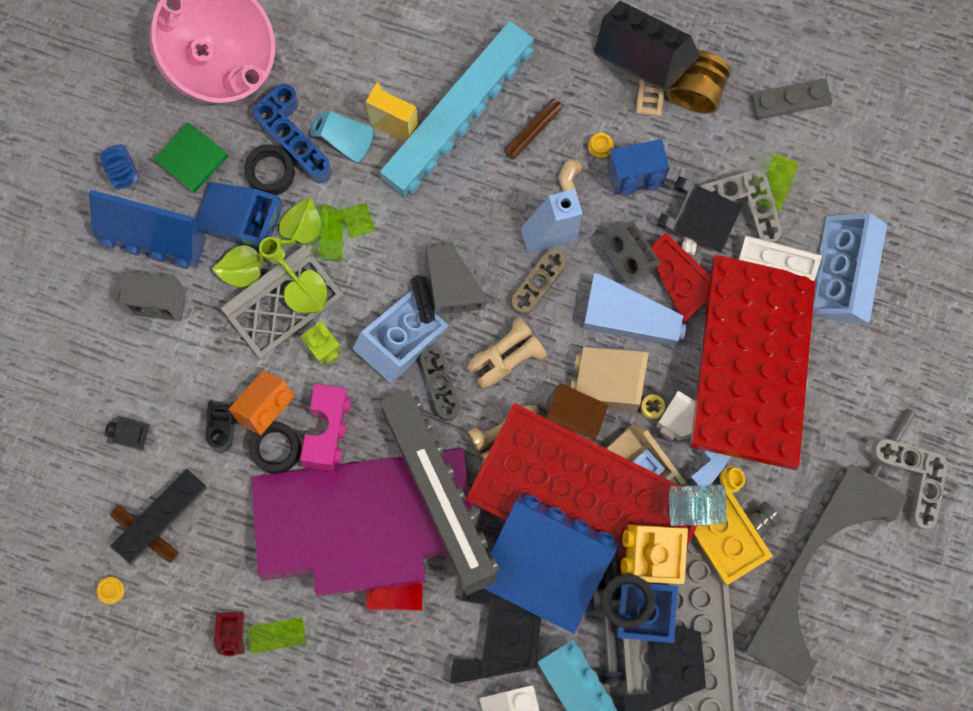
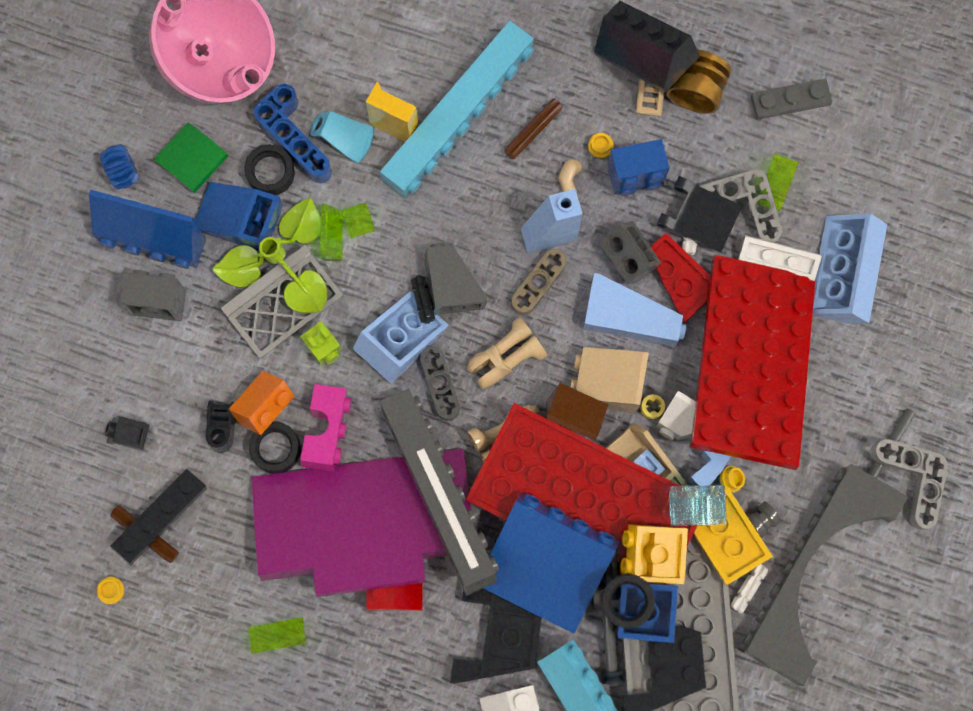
(229, 633): dark red bracket -> none
(748, 588): none -> white axle

